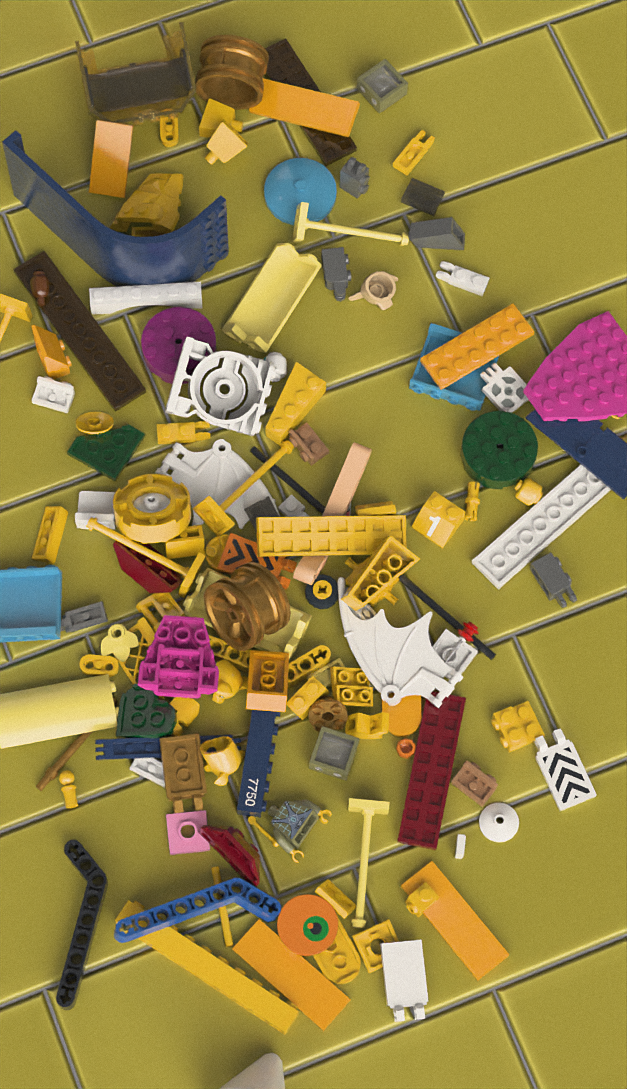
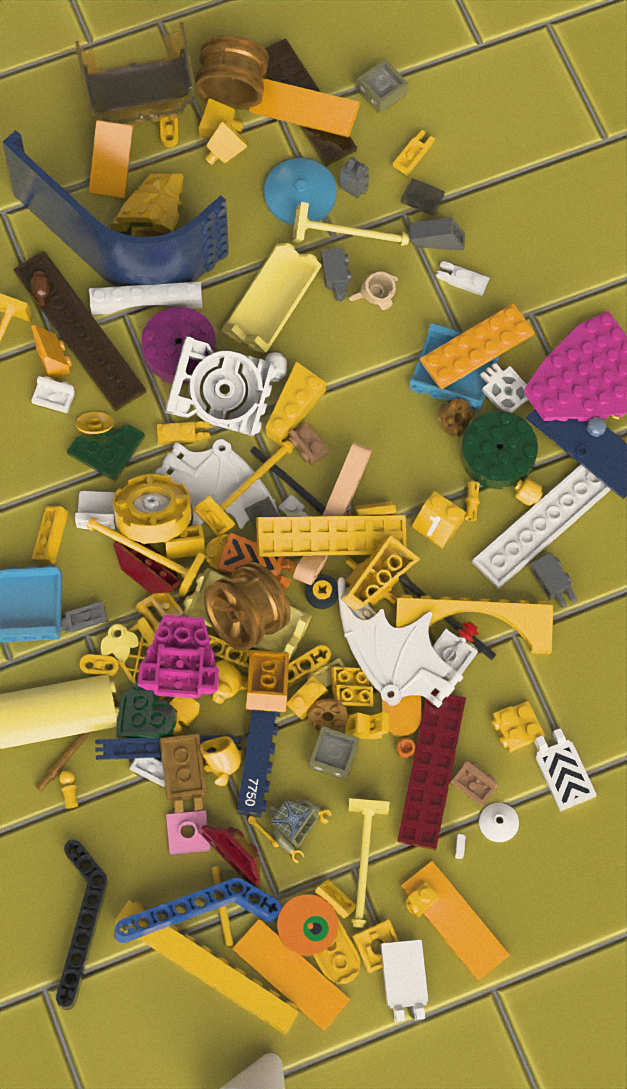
(455, 416): none -> pearl gold plate
(530, 620): none -> yellow arch
(596, 426): none -> sand blue tile

